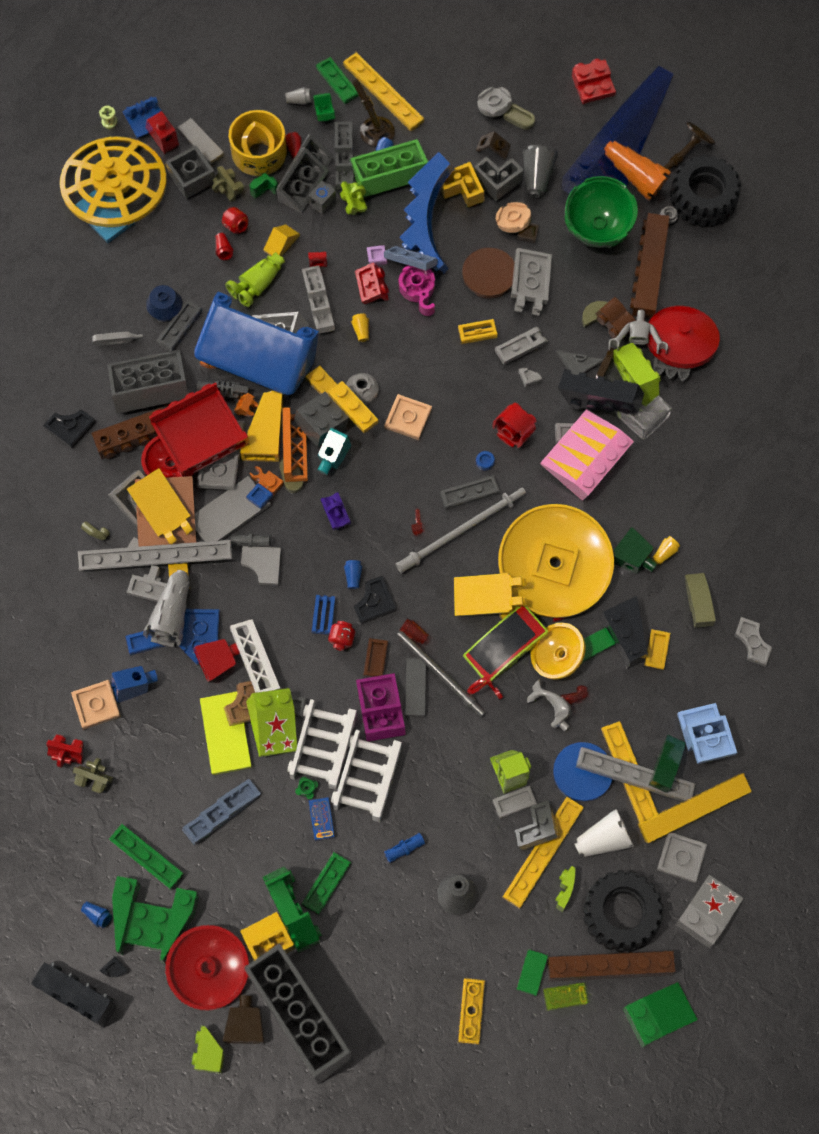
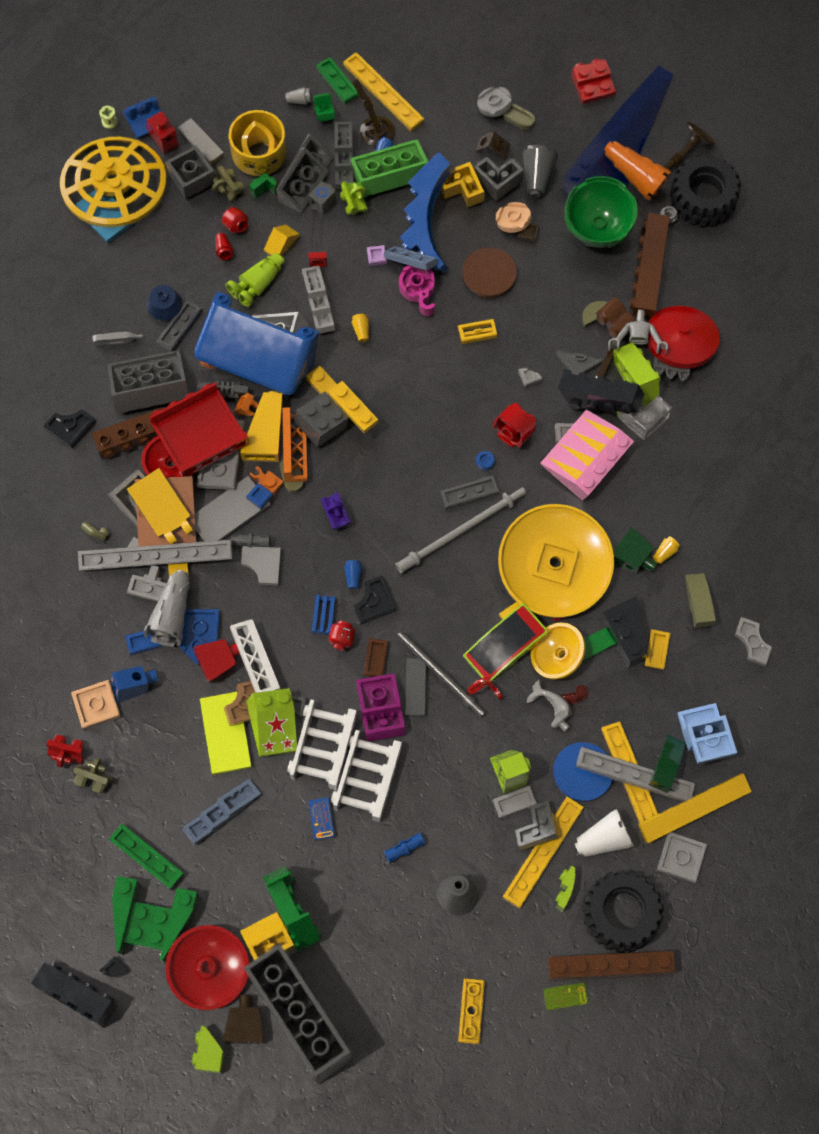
(99, 916): blue cone -> none
(293, 142): red cone -> none
(304, 782): green plate -> none
(326, 883): green tile -> none
(335, 444): teal torso -> none
(367, 394): light grey piece -> none
(371, 283): red bracket -> none
(408, 417): light nougat tile -> none
(414, 631): clear red cone -> none
(417, 527): clear red hand -> none
(487, 594): yellow tile -> none
(520, 345): light grey plate -> none
(531, 279): light grey tile -> none
(532, 972): green tile -> none
(659, 1014): green slope -> none
(709, 911): light grey slope -> none

